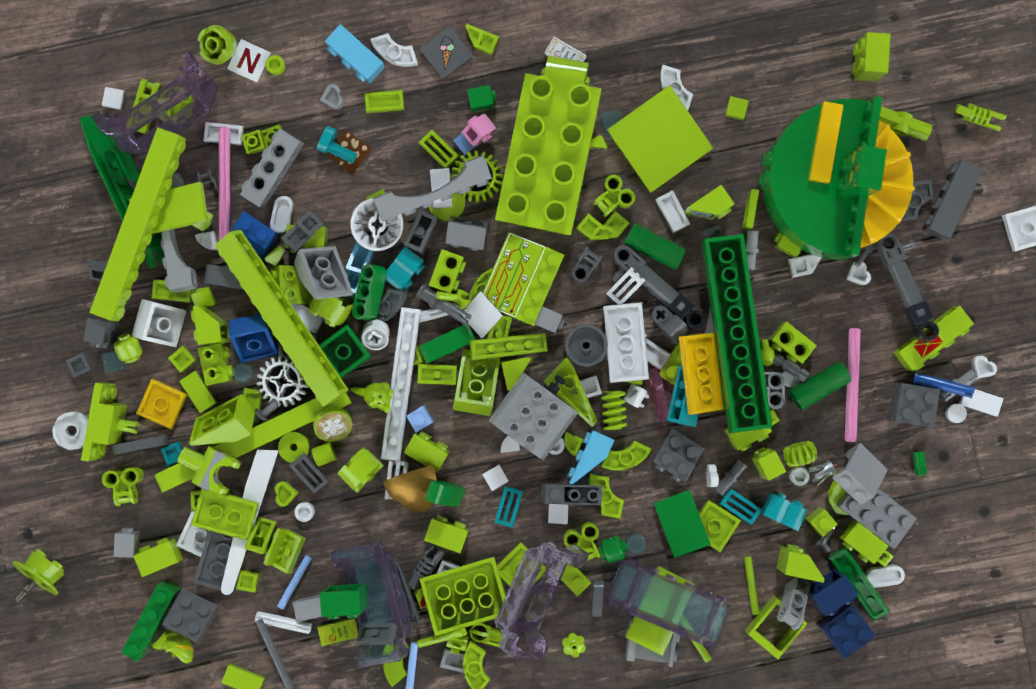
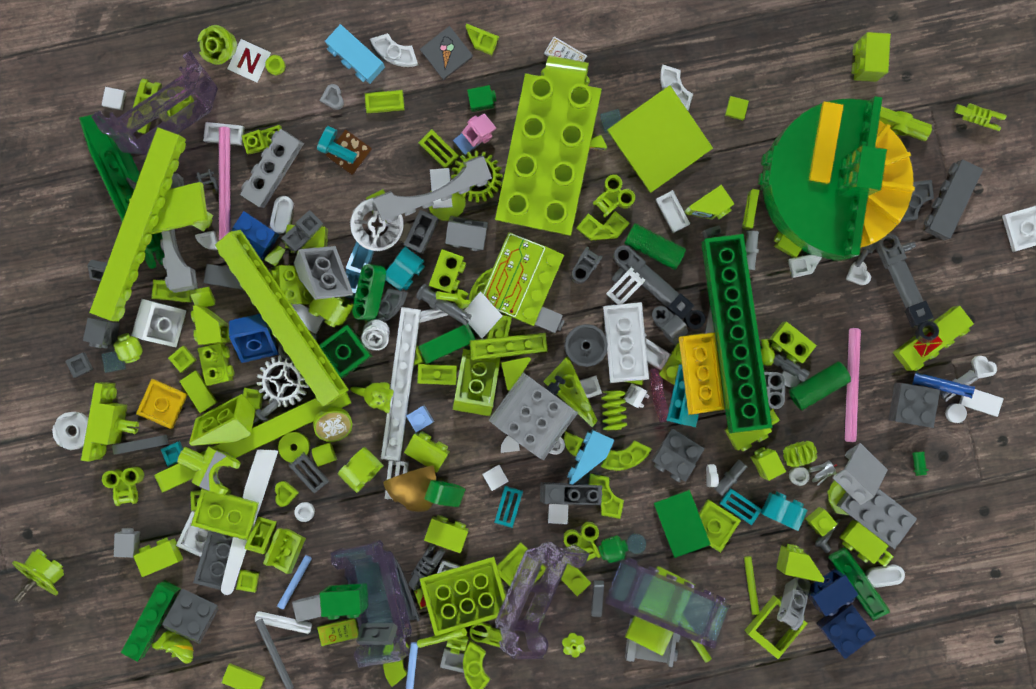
(243, 372): clear light blue tile -> none

